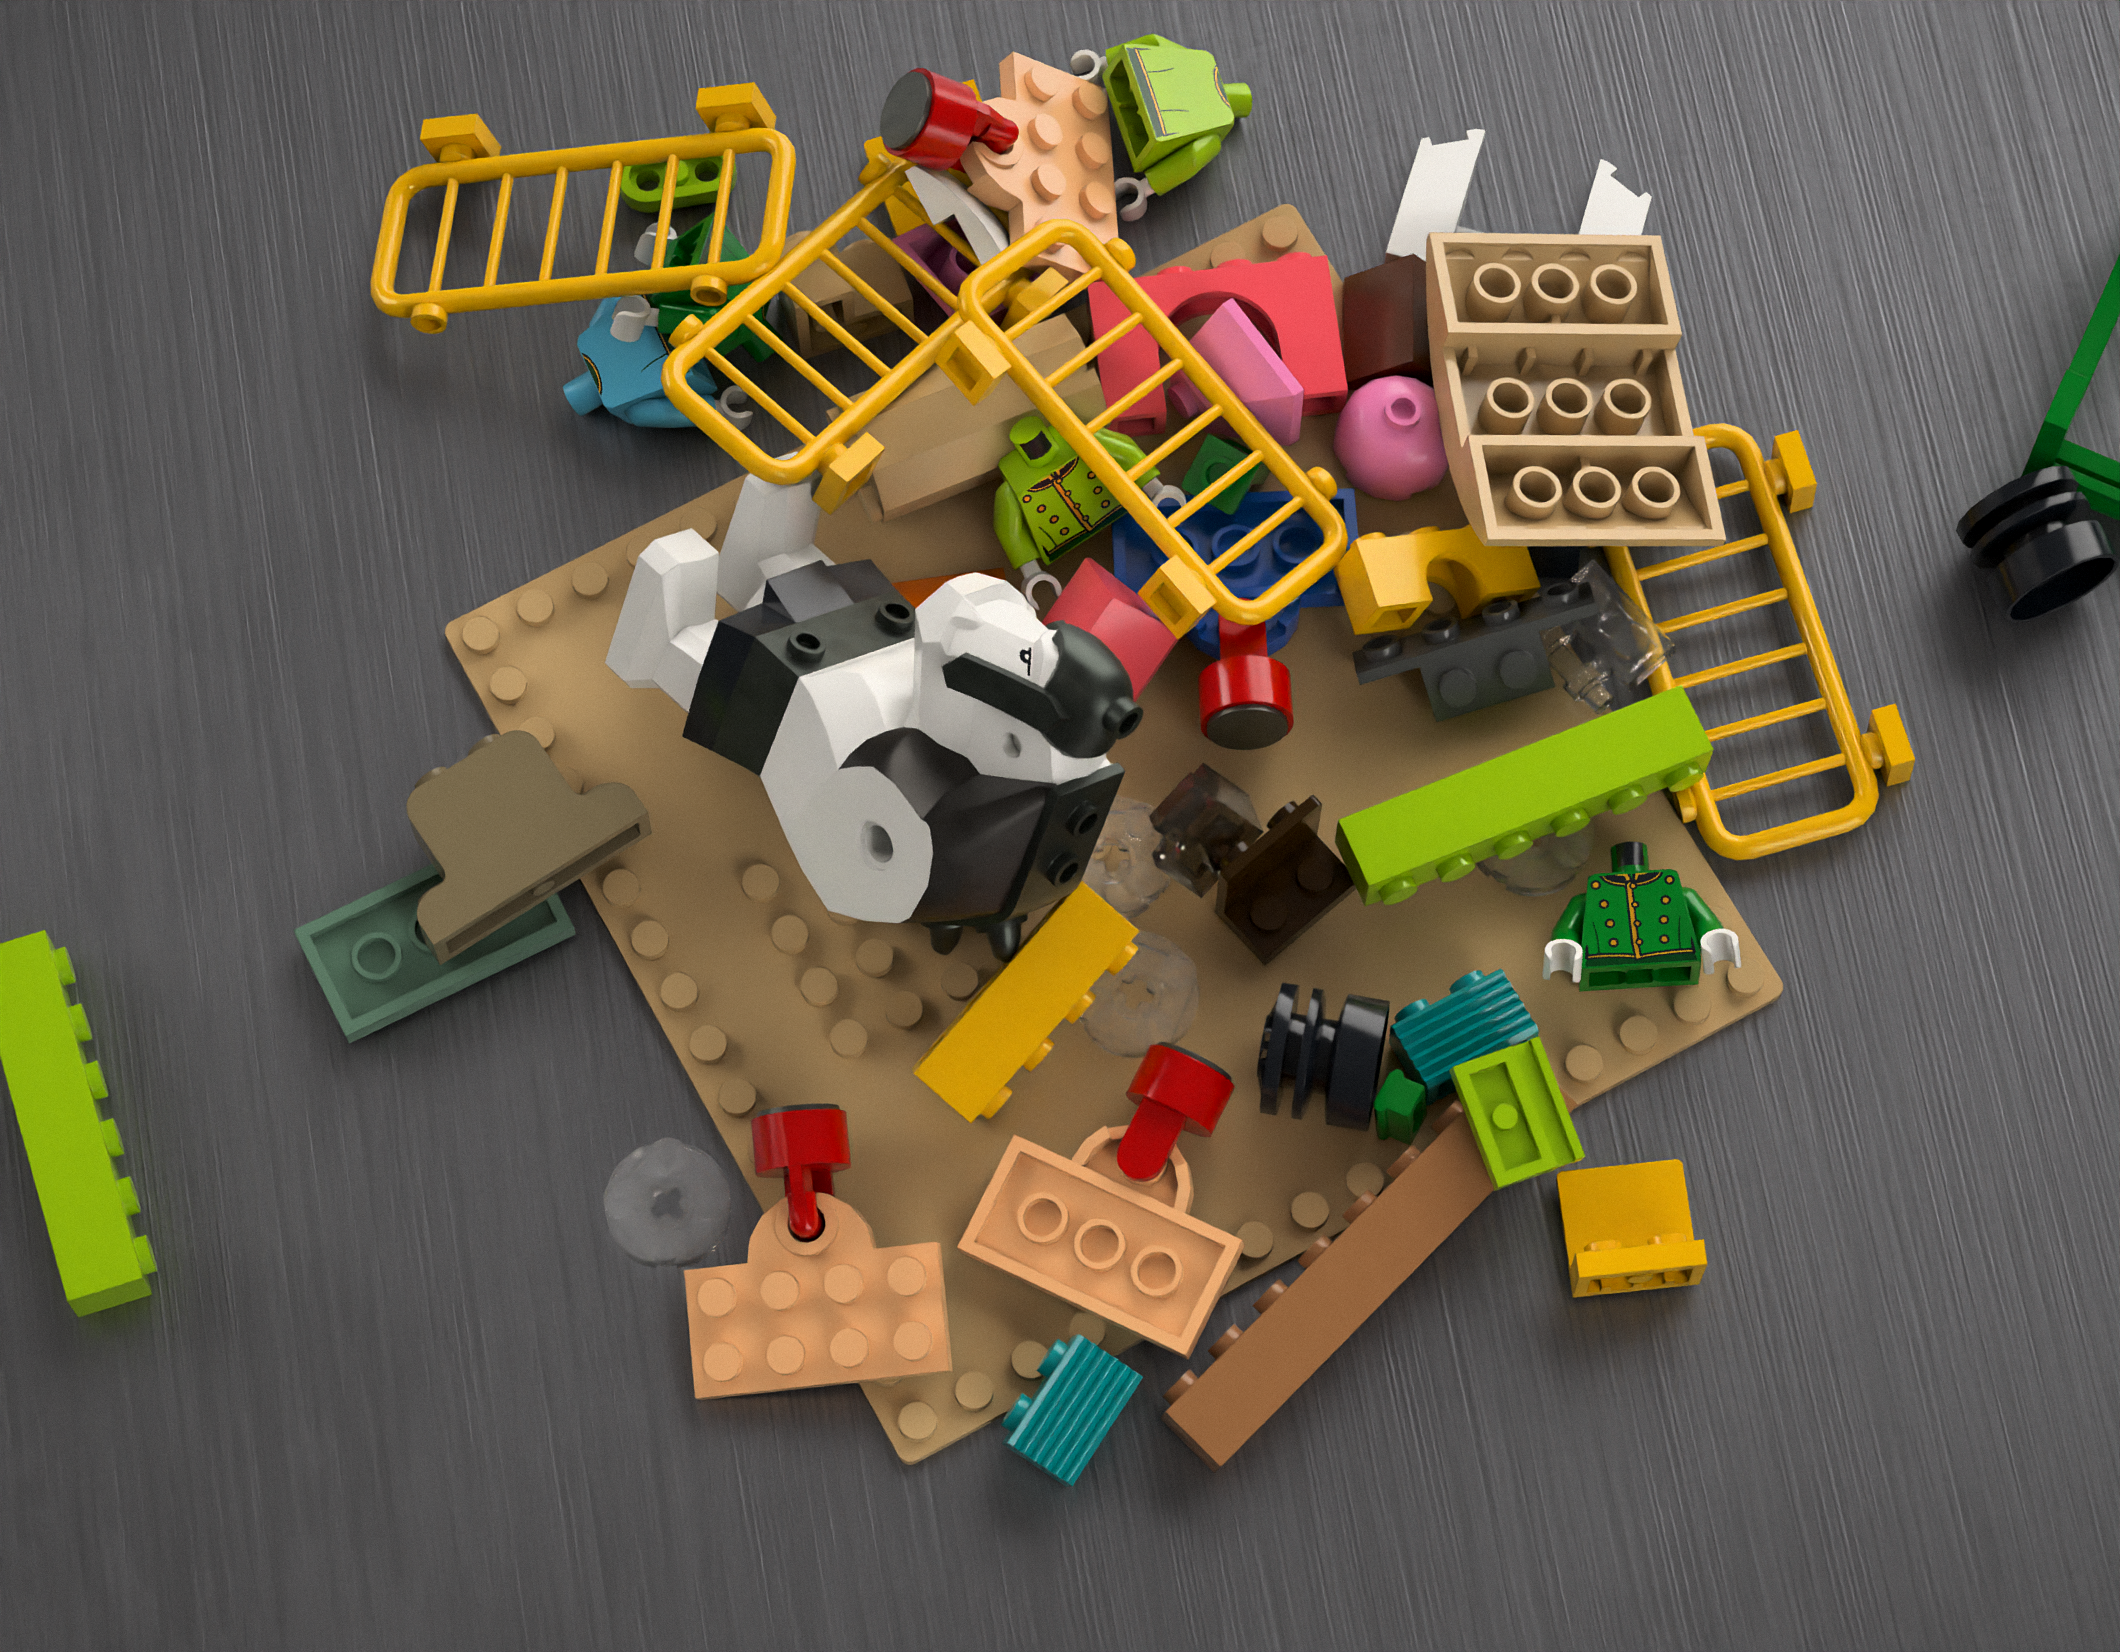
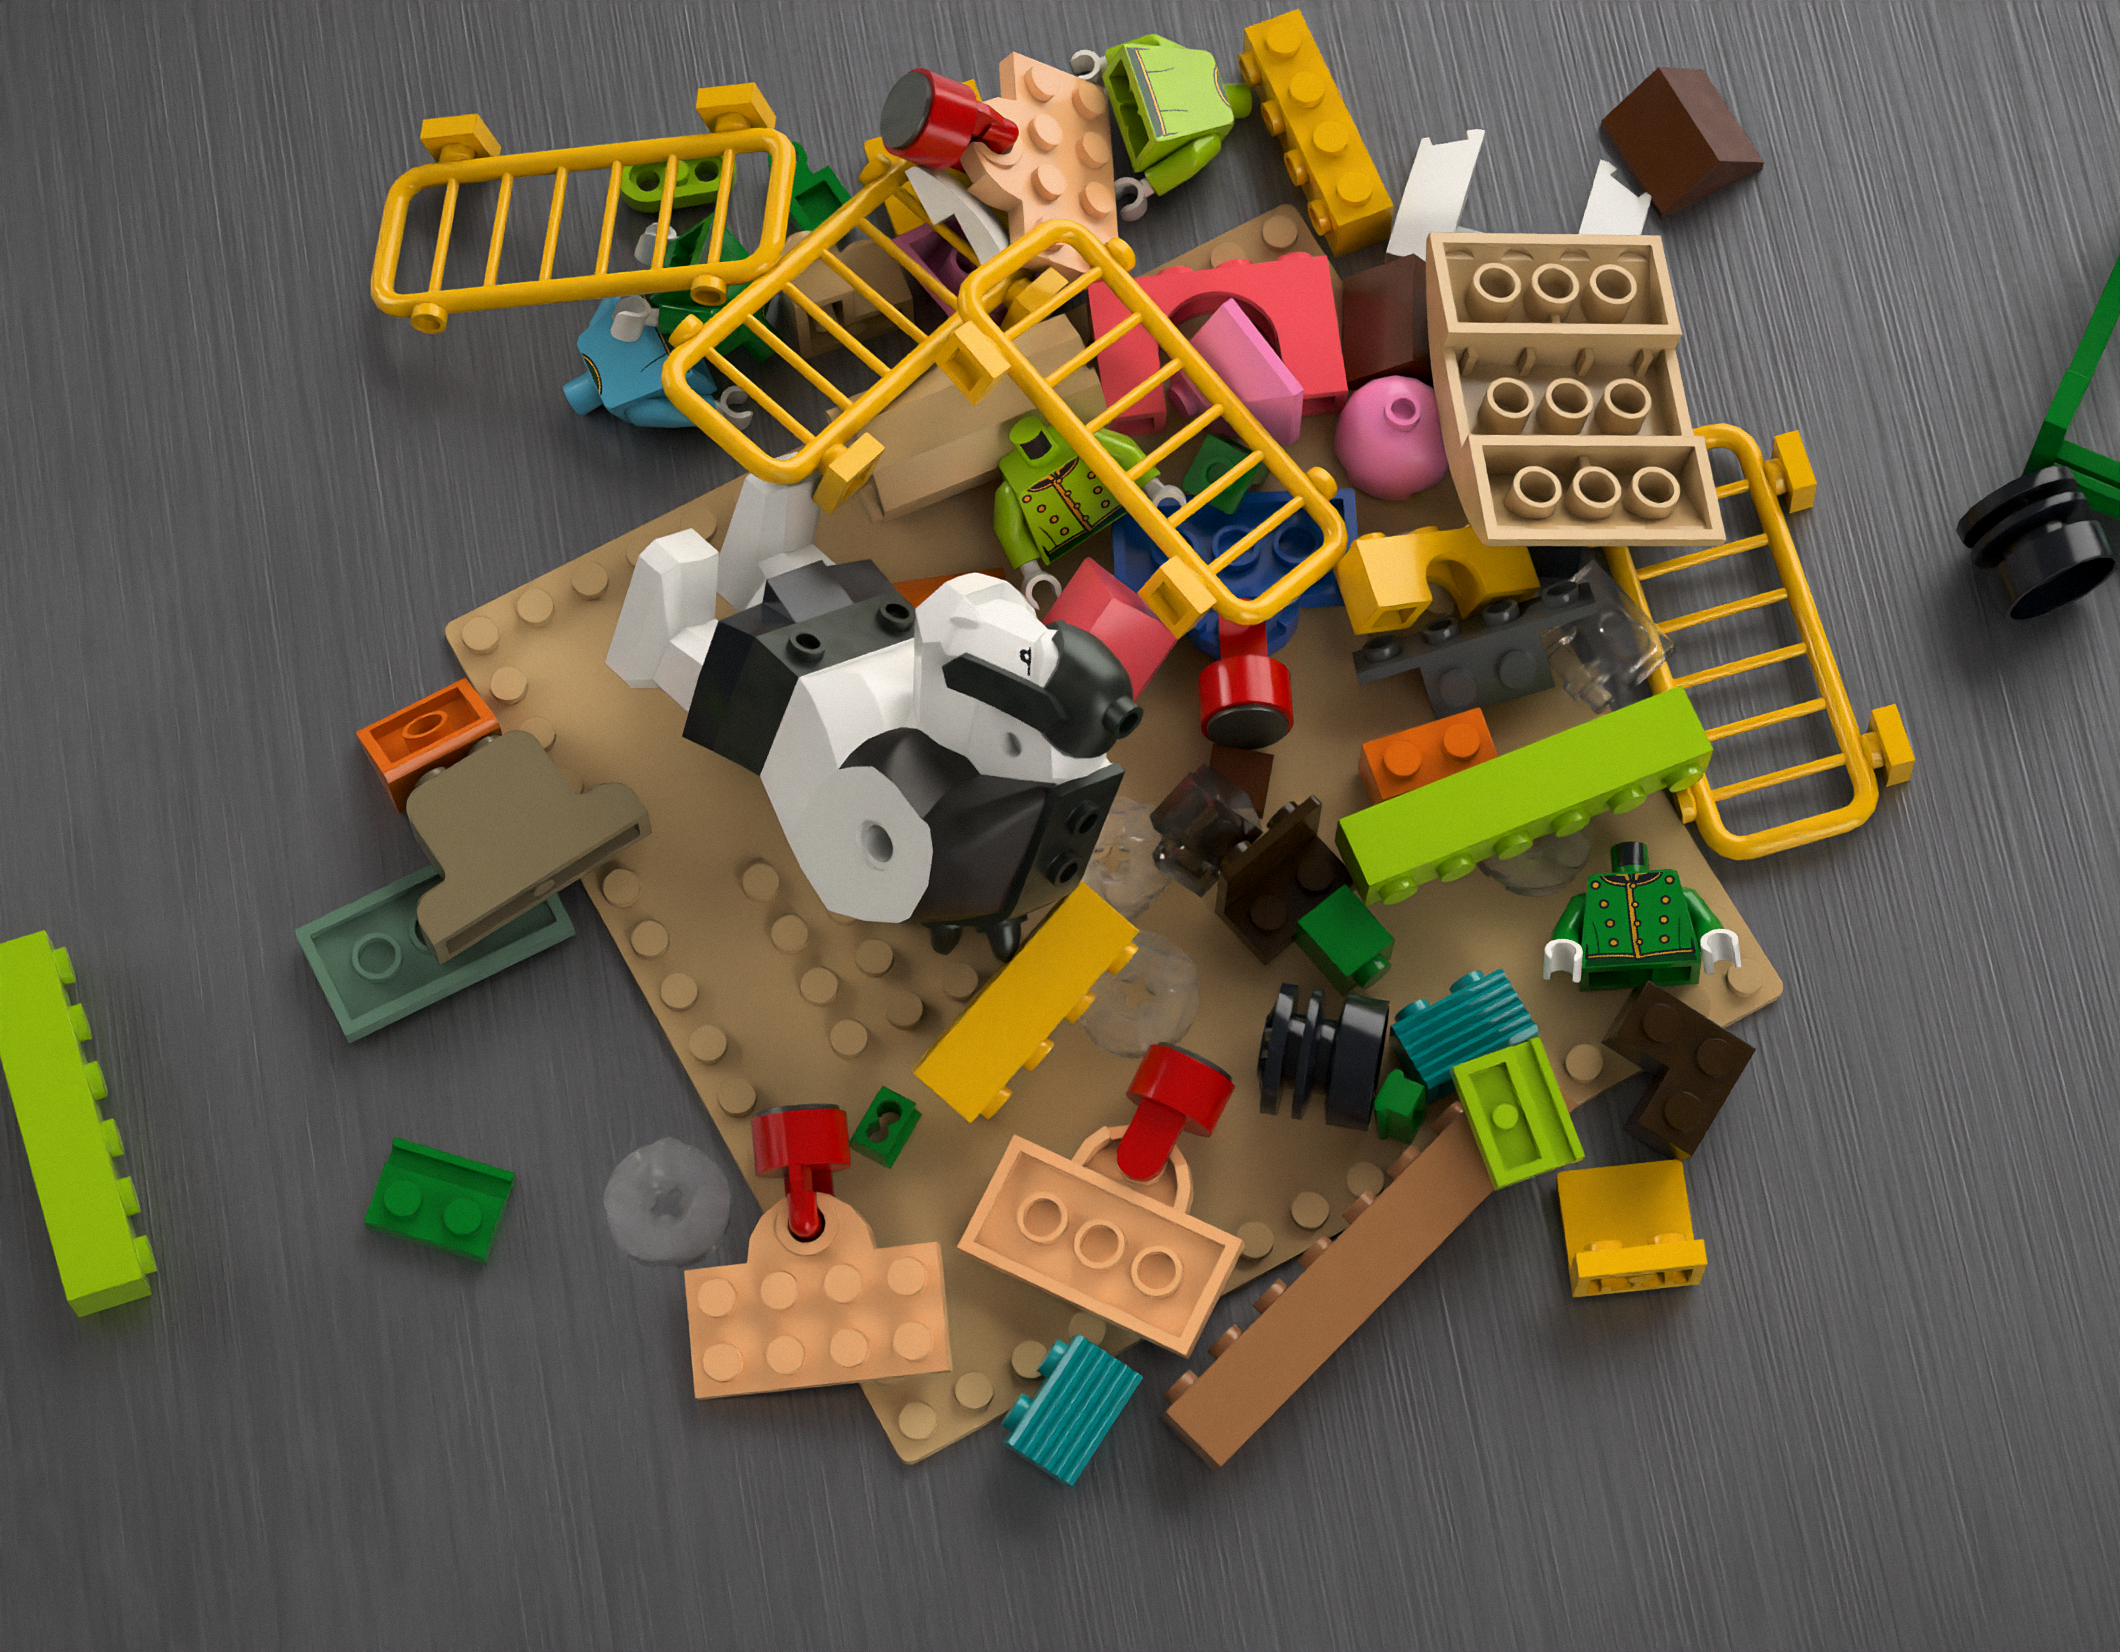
(425, 737): none -> orange slope
(440, 1200): none -> green plate
(813, 195): none -> green plate
(887, 1151): none -> green piece
(1246, 770): none -> reddish brown tile
(1316, 133): none -> yellow brick
(1345, 941): none -> green brick
(1424, 755): none -> orange brick
(1679, 139): none -> reddish brown slope
(1691, 1066): none -> dark brown brick

